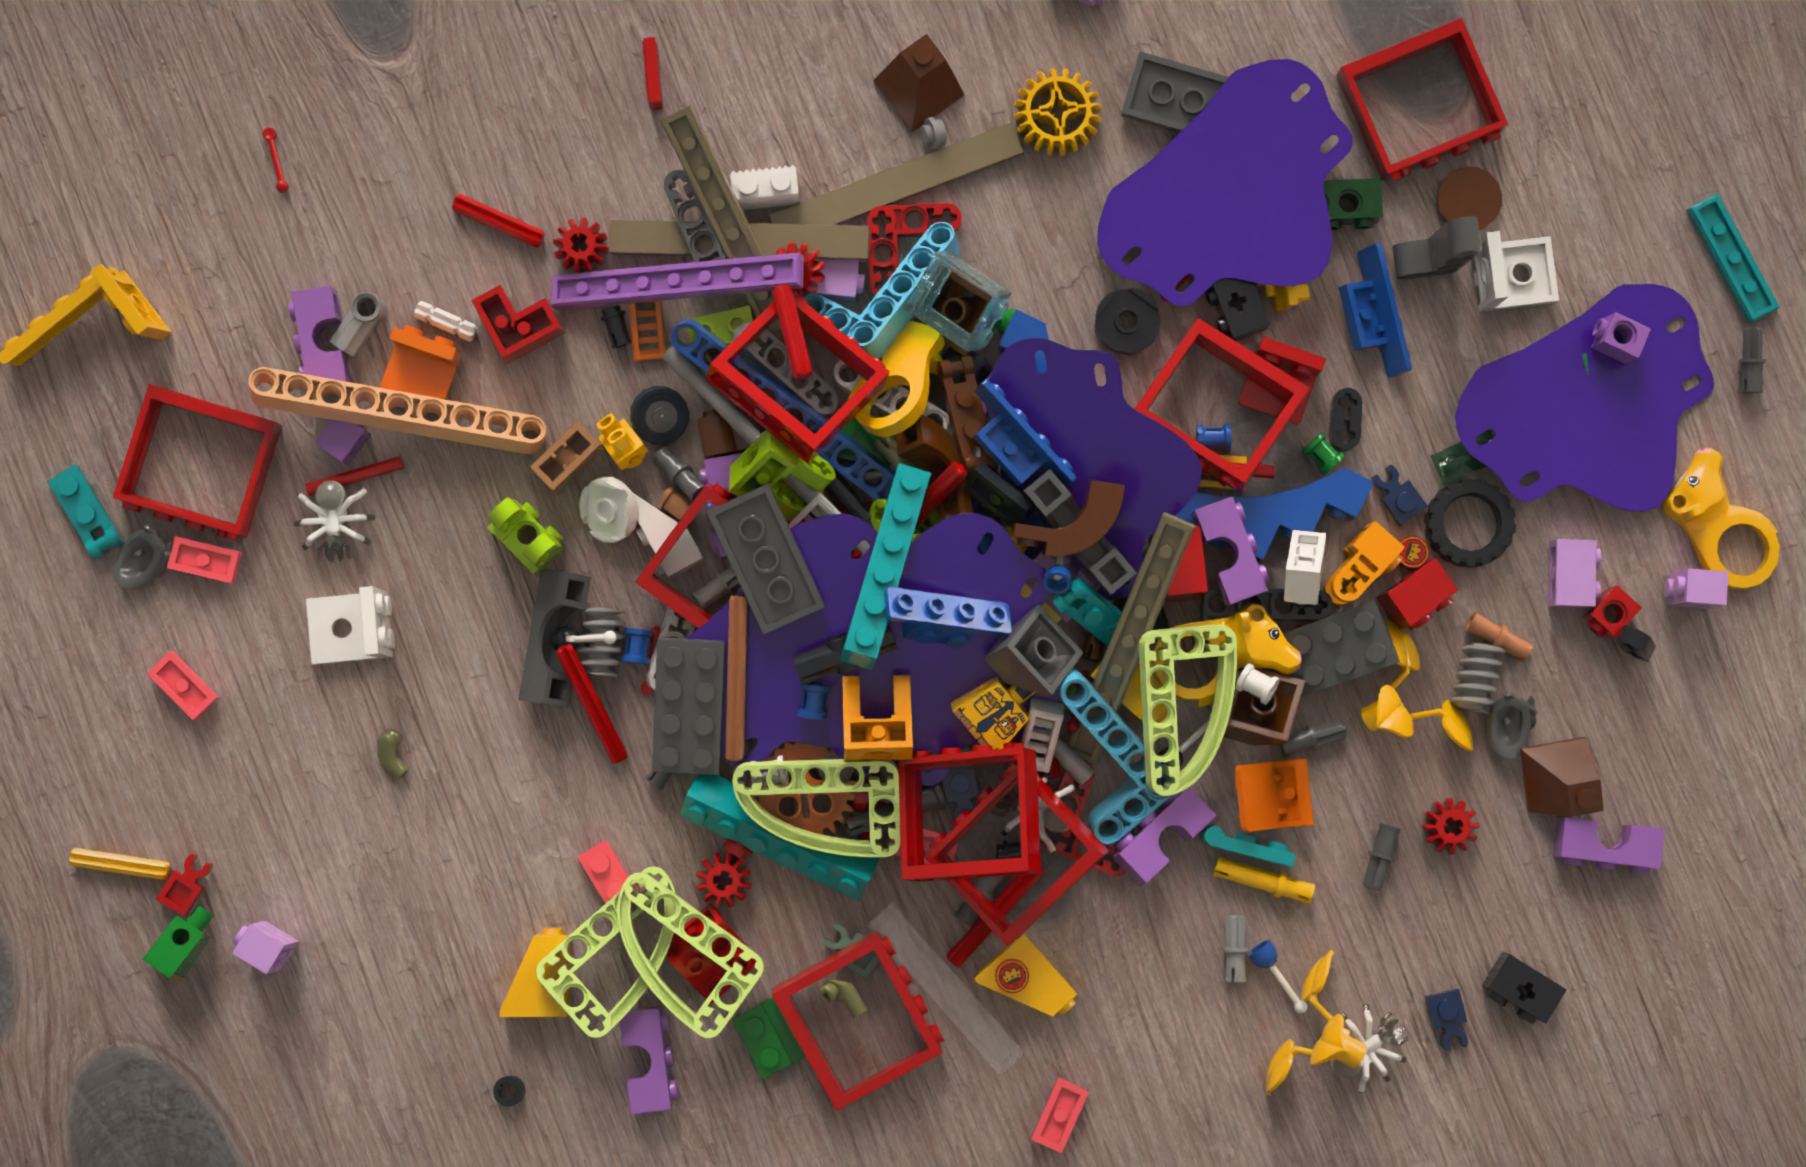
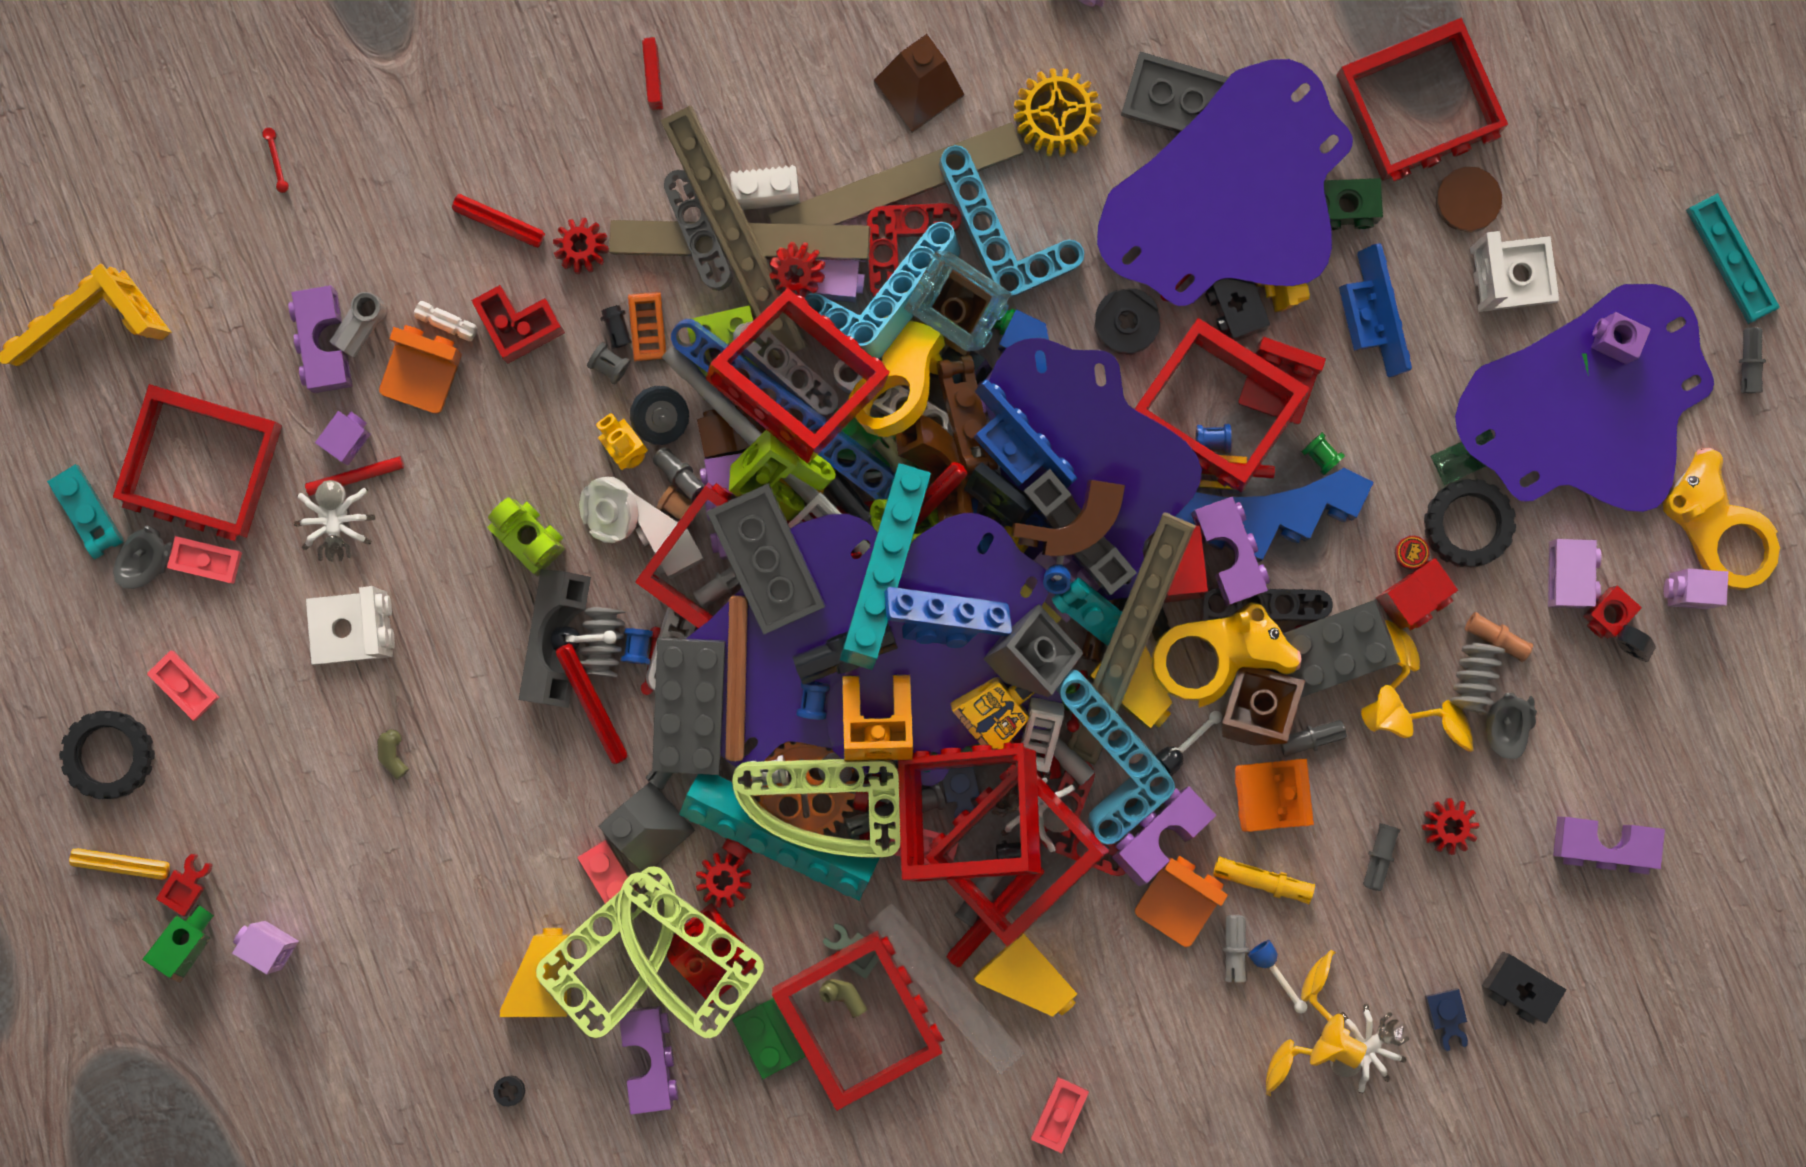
(72, 755): none -> black tyre
(385, 399): light nougat beam -> none
(567, 457): medium nougat brick -> none
(597, 361): none -> dark grey bush
(646, 827): none -> dark grey slope
(677, 281): medium lavender tile -> none
(792, 332): red axle -> none
(933, 133): light grey plate -> none
(996, 235): none -> medium azure beam
(1012, 975): tile -> none
(1166, 695): yellowish green beam -> none
(1180, 901): none -> orange bracket
(1246, 845): teal plate -> none
(1257, 683): white bush -> none
(1304, 567): white brick -> none
(1353, 420): black beam -> none
(1369, 556): light orange brick -> none
(1402, 500): dark blue plate -> none
(1442, 253): dark grey beam -> none
(1561, 778): reddish brown slope -> none

